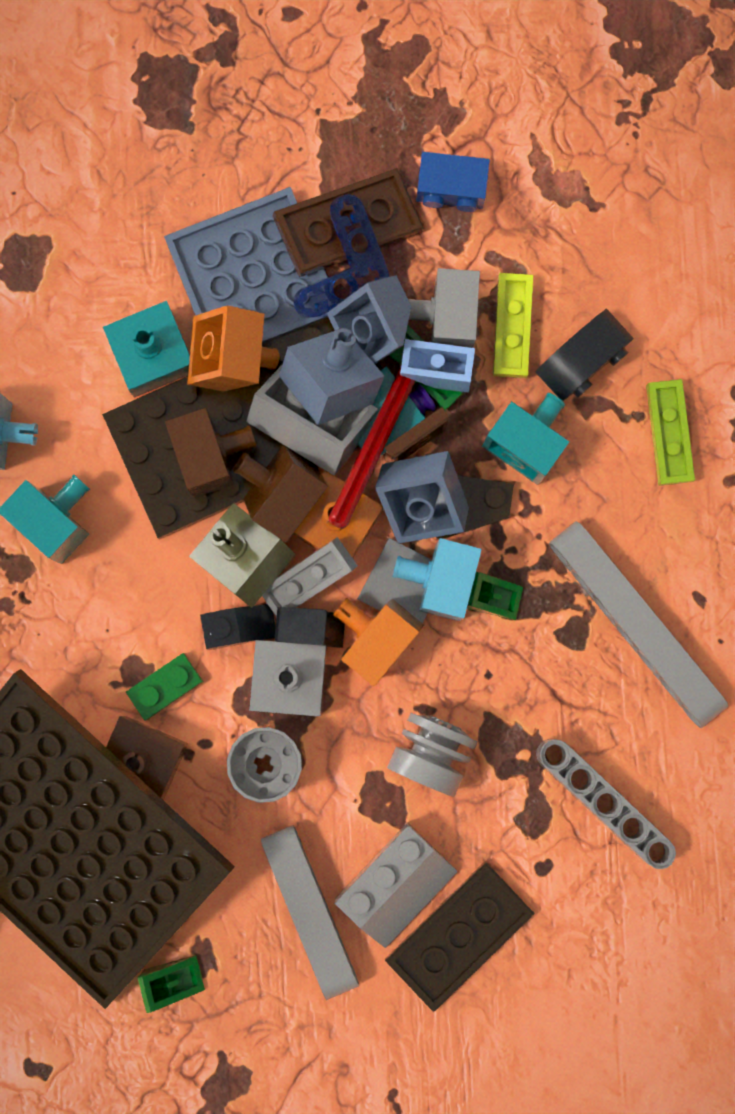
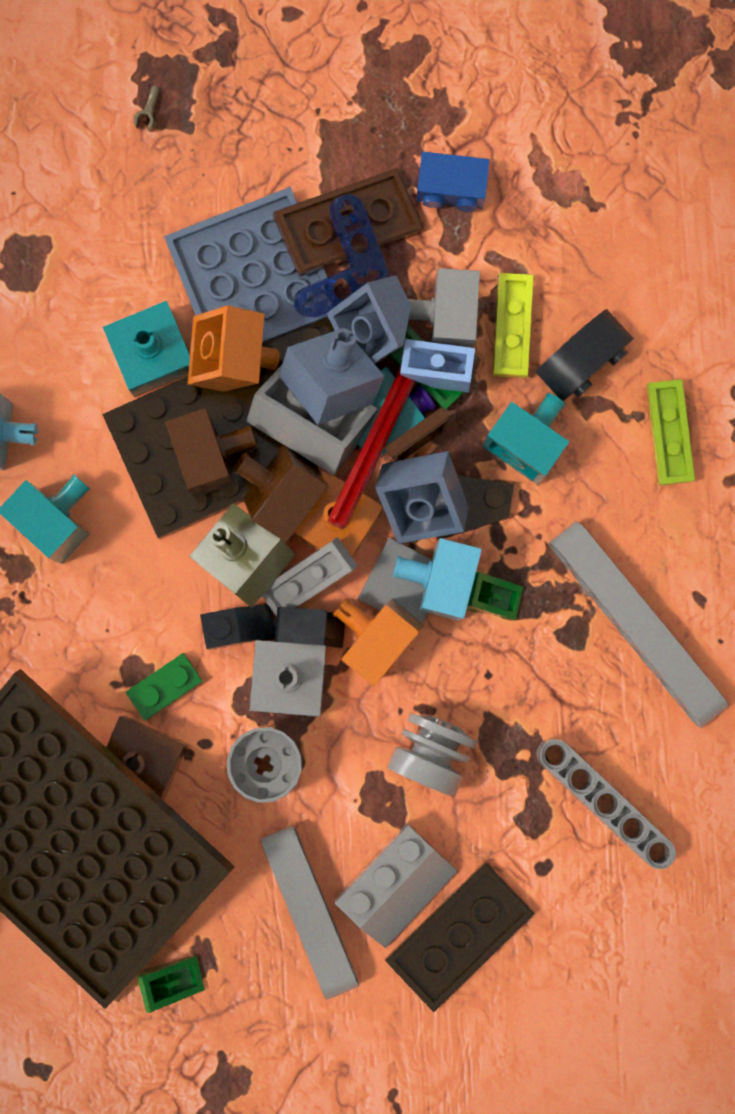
(148, 110): none -> dark tan hand

